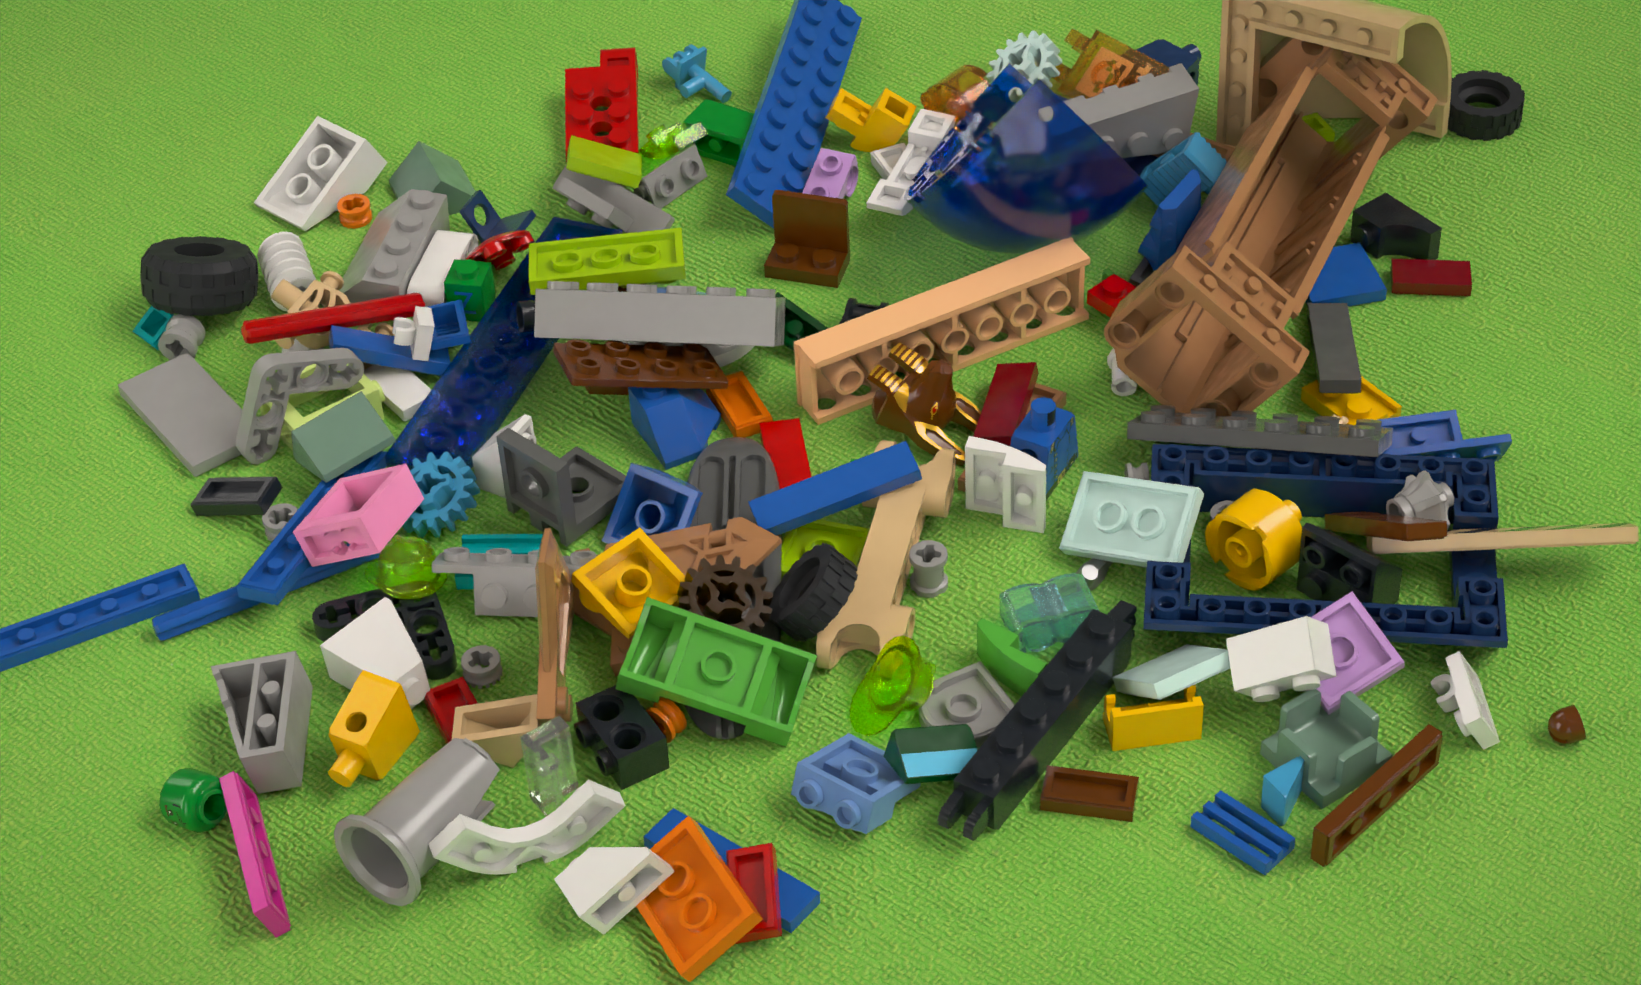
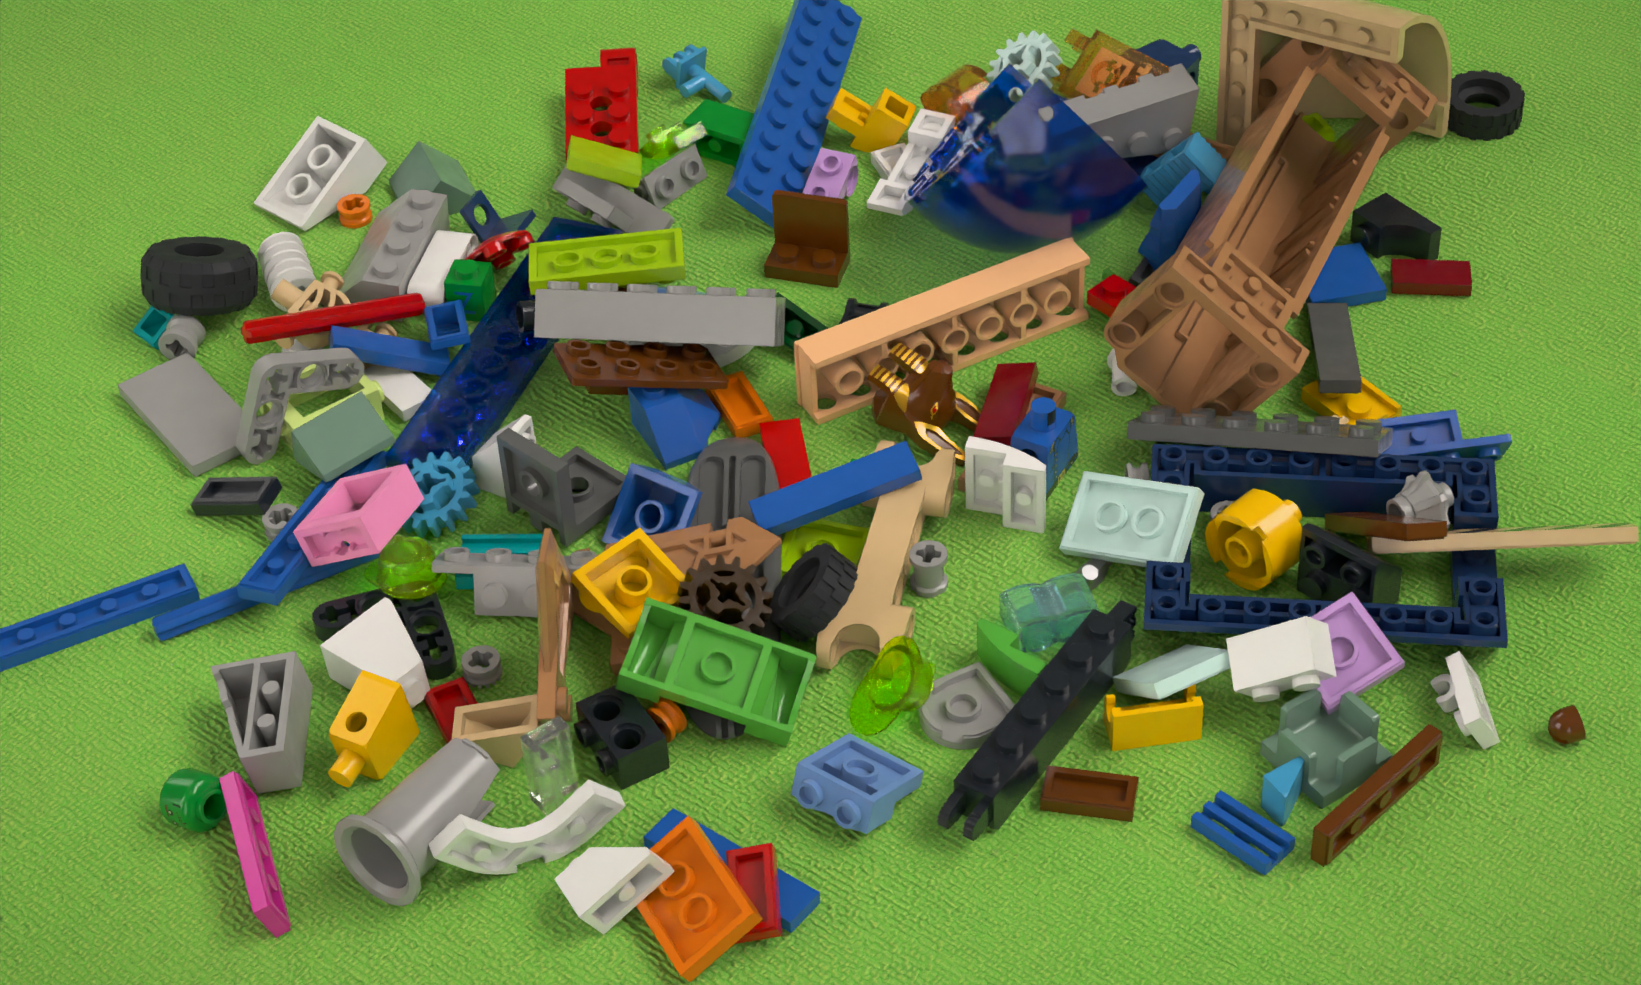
(415, 333): white tile -> none
(930, 752): dark green slope -> none

